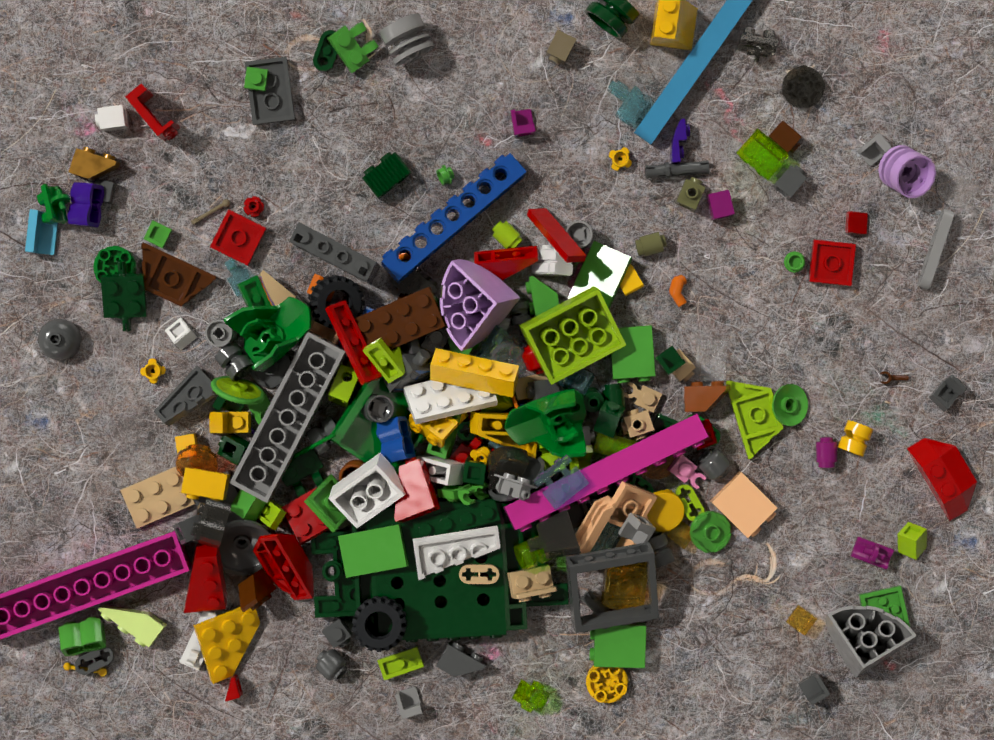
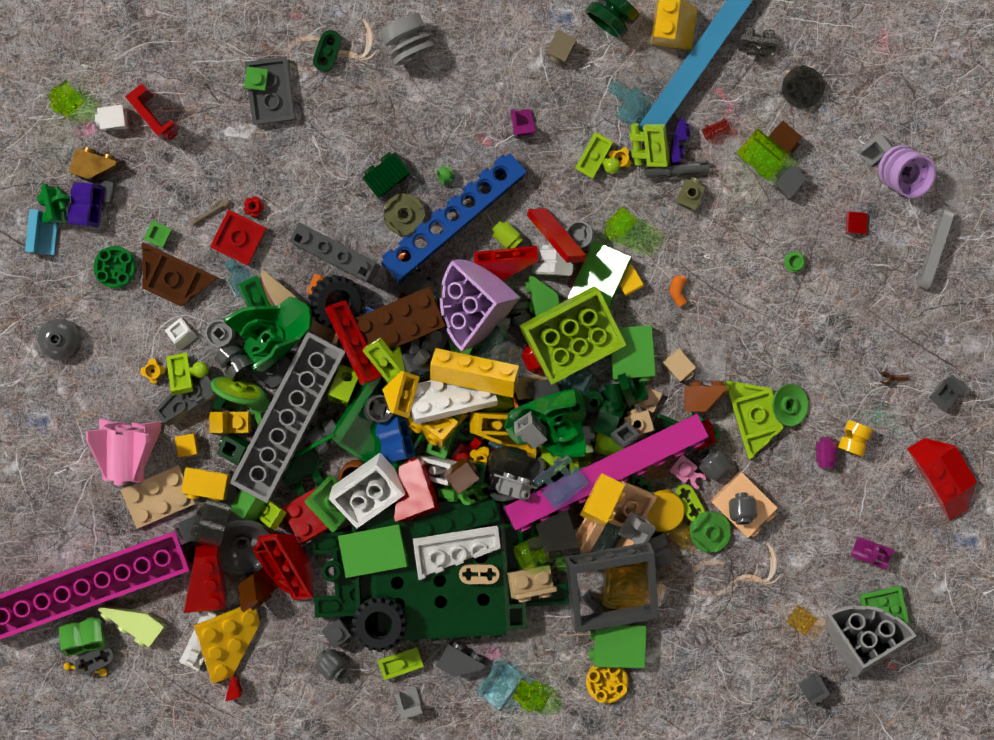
(64, 99): none -> clear neon green brick
(123, 449): none -> bright pink brick
(124, 295): dark green plate -> none
(181, 372): none -> lime plate
(197, 457): clear orange tile -> none
(348, 48): bright green plate -> none
(401, 393): none -> yellow slope
(402, 203): none -> olive plate
(461, 475): none -> reddish brown brick
(500, 684): none -> clear light blue bracket
(530, 430): none -> light grey brick
(595, 155): none -> lime plate
(603, 499): none -> yellow brick
(619, 224): none -> clear neon green brick
(625, 435): none -> dark grey slope
(633, 392): none -> dark green bracket
(650, 244): olive brick -> none
(655, 143): none -> lime plate
(669, 360): dark green panel -> none
(715, 129): none -> clear red pin
(720, 205): magenta panel -> none
(743, 509): none -> dark grey head
(832, 262): red plate -> none
(912, 540): lime panel -> none

